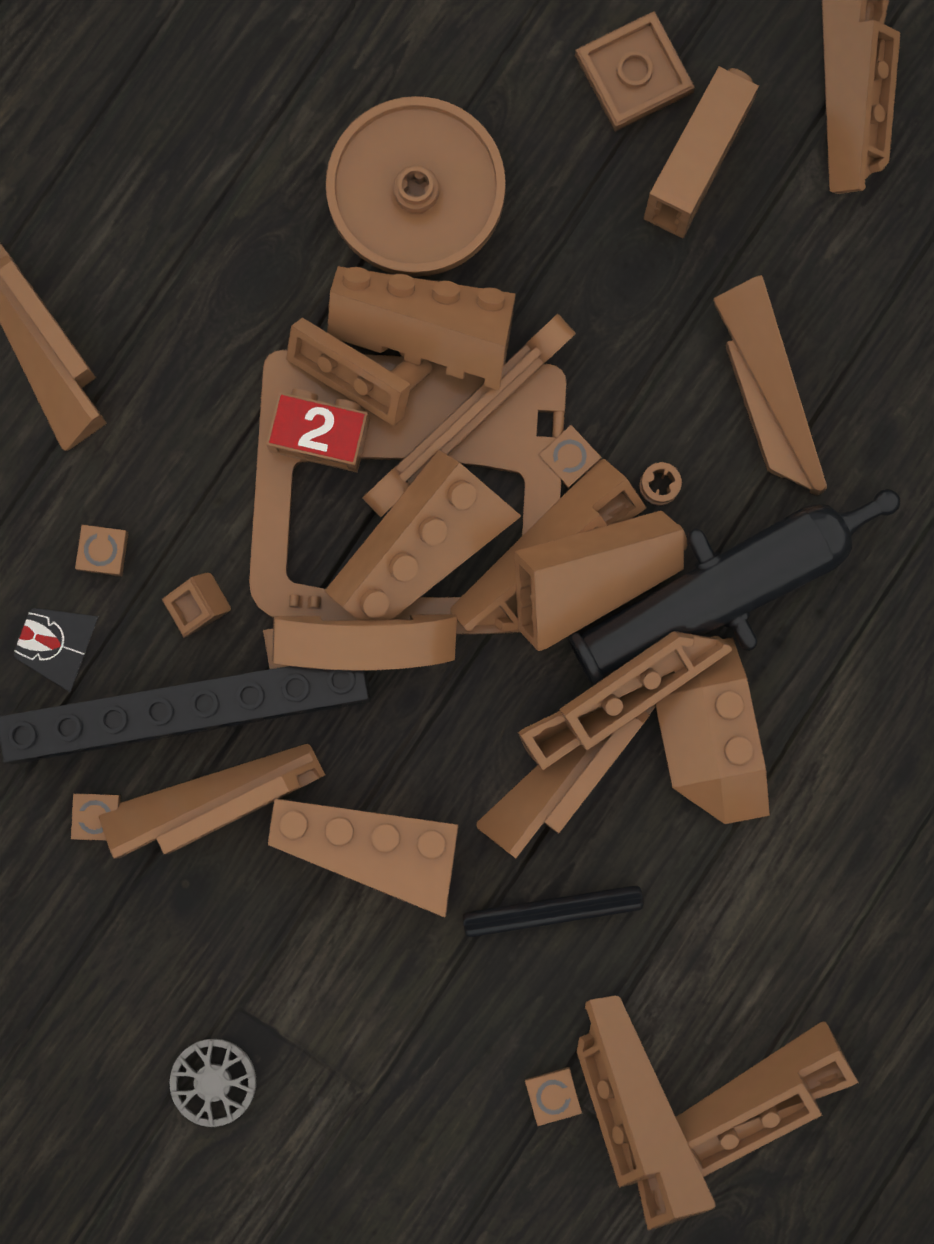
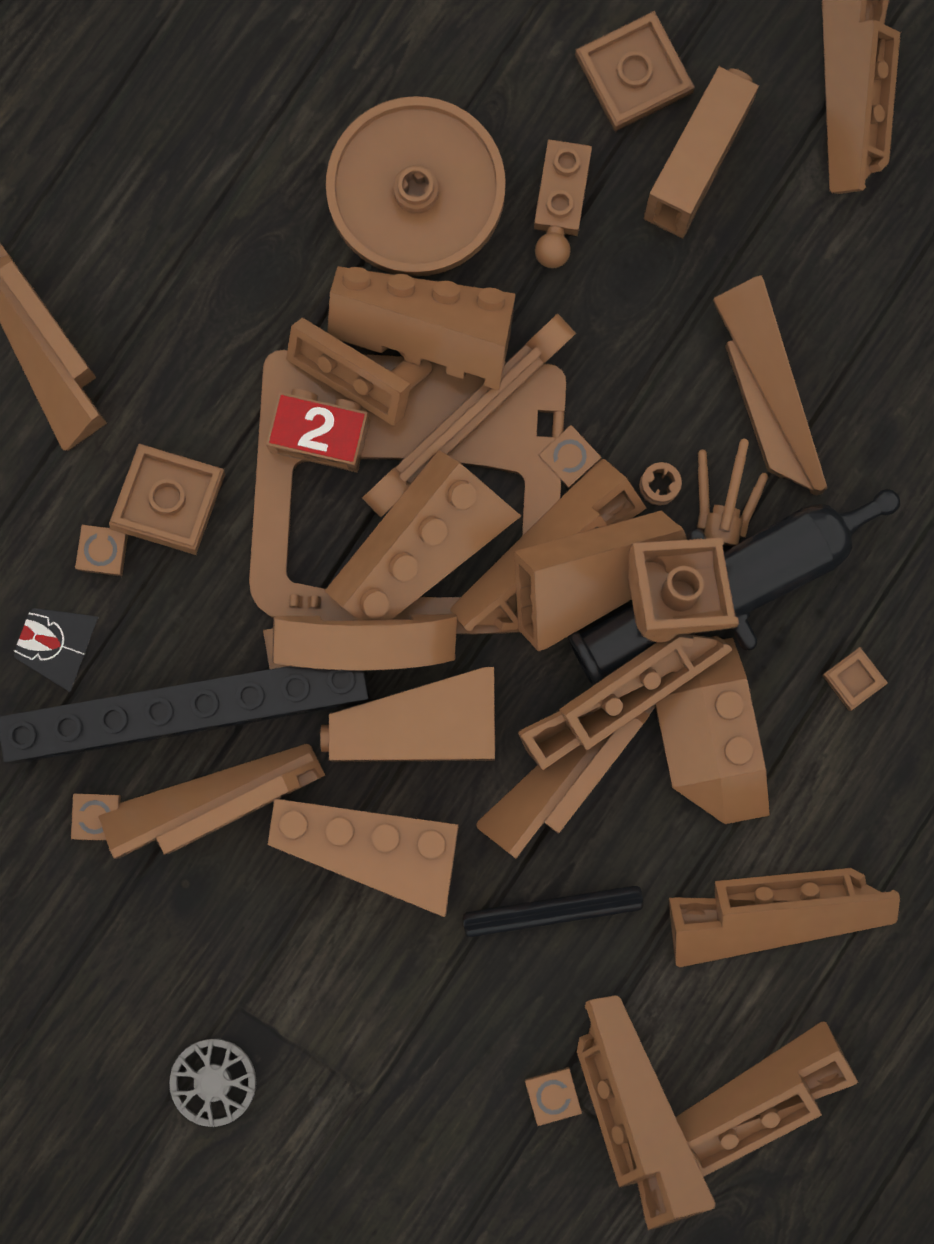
(167, 499): none -> medium nougat tile
(196, 603): medium nougat slope -> none
(427, 723): none -> medium nougat slope
(560, 200): none -> medium nougat plate
(680, 588): none -> medium nougat slope
(725, 519): none -> medium nougat plant
(776, 913): none -> medium nougat wedge
(854, 679): none -> medium nougat tile

